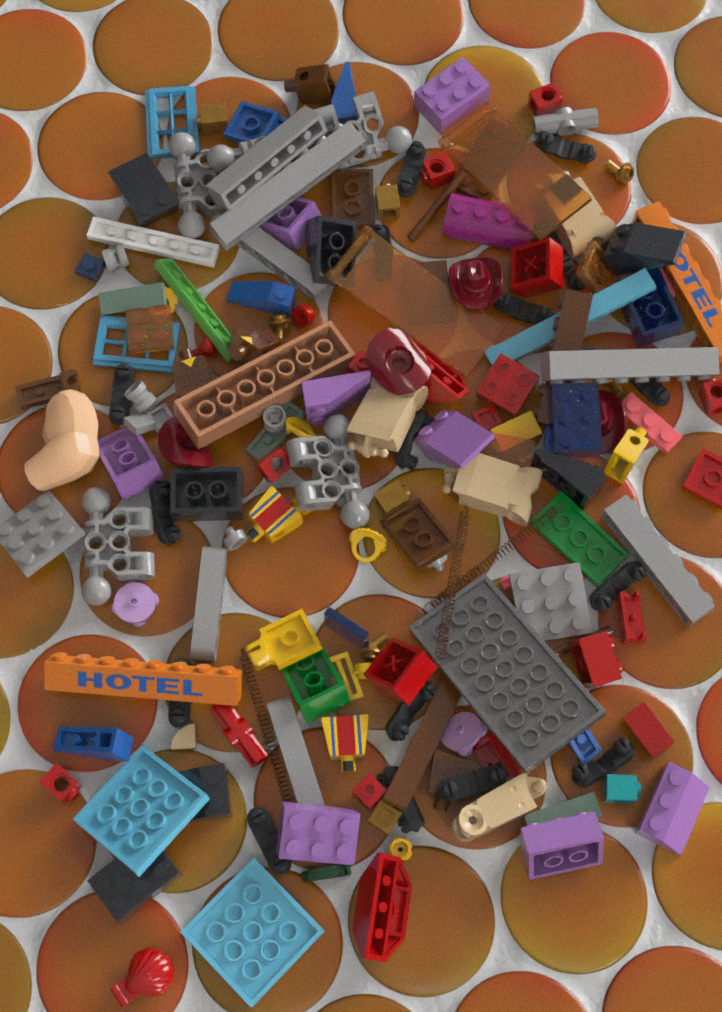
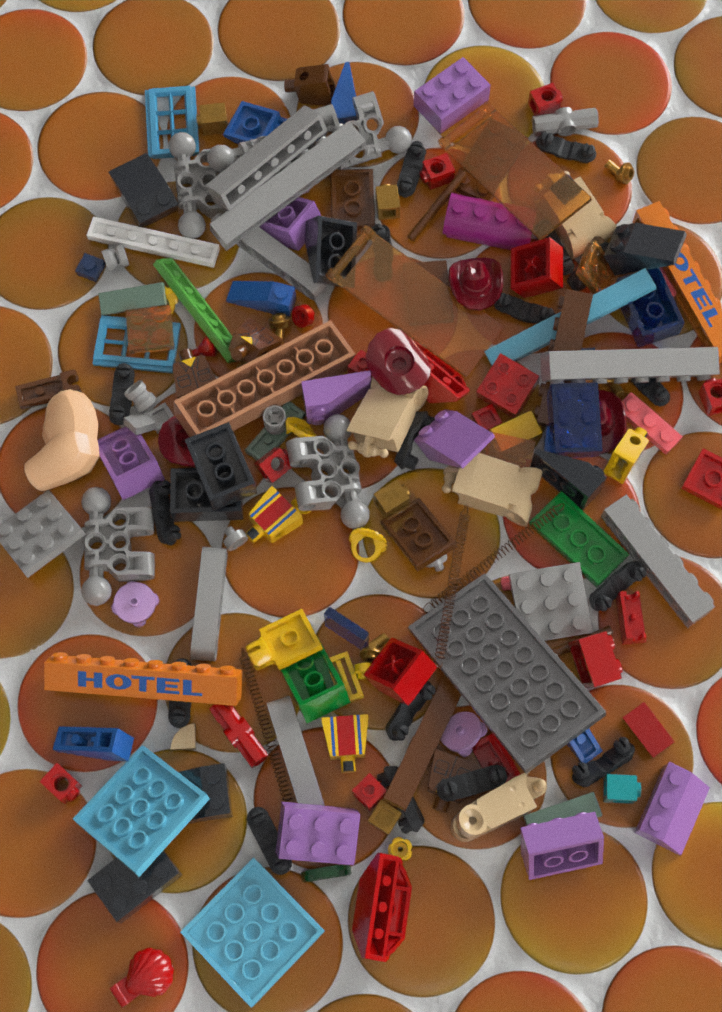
(221, 466): none -> black slope

